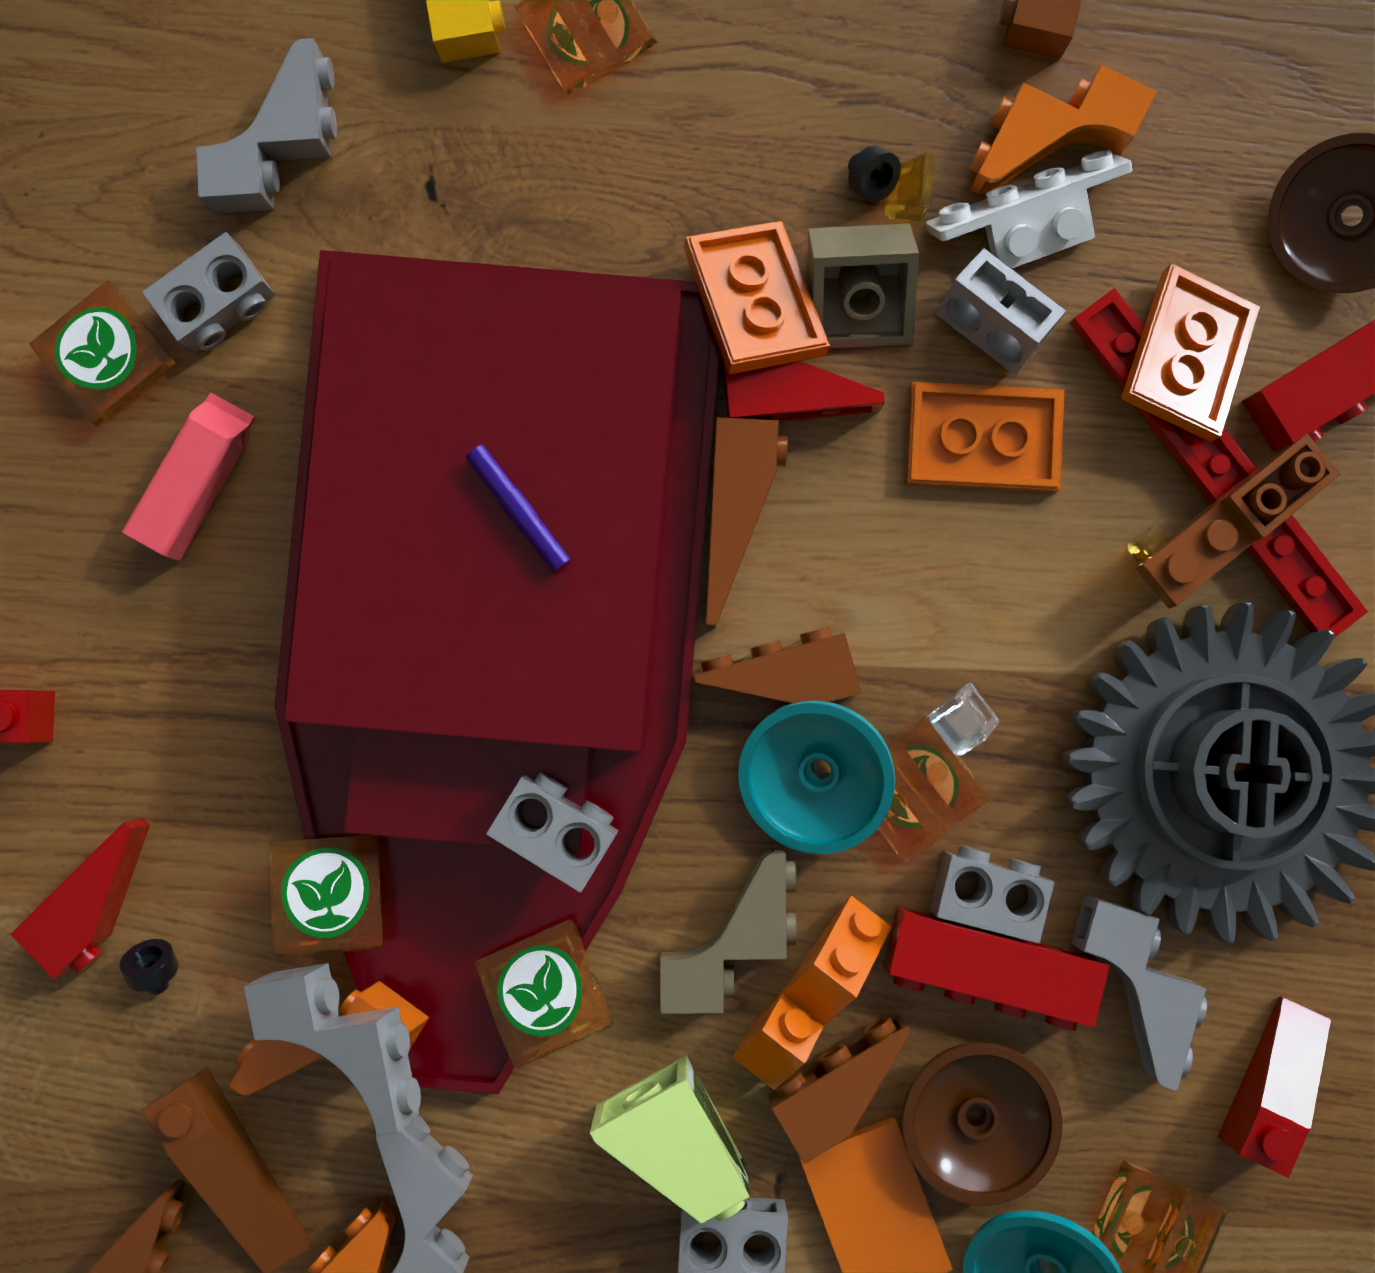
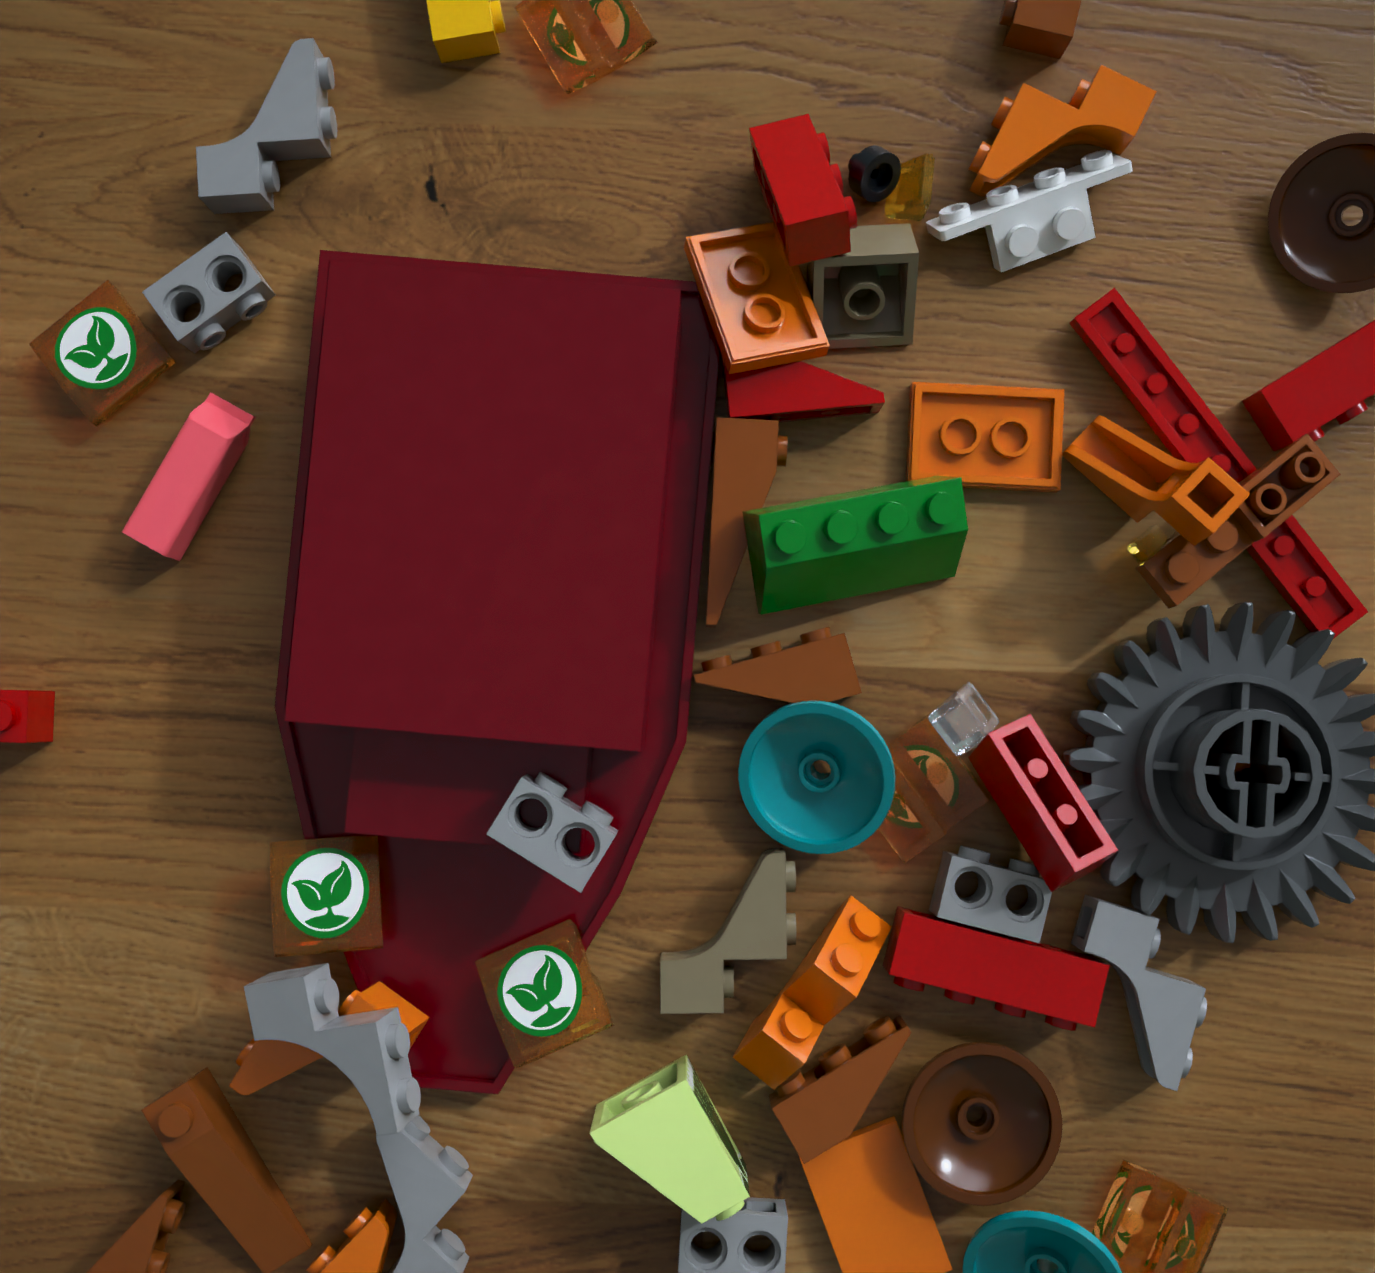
(84, 908): red slope -> none
(149, 966): black tile -> none
(518, 508): dark purple piece -> none
(802, 189): none -> red brick
(855, 542): none -> green slope
(999, 311): light grey brick -> none
(1041, 802): none -> red brick
(1145, 479): none -> orange arch
(1190, 353): tile -> none
(1279, 1089): red slope -> none

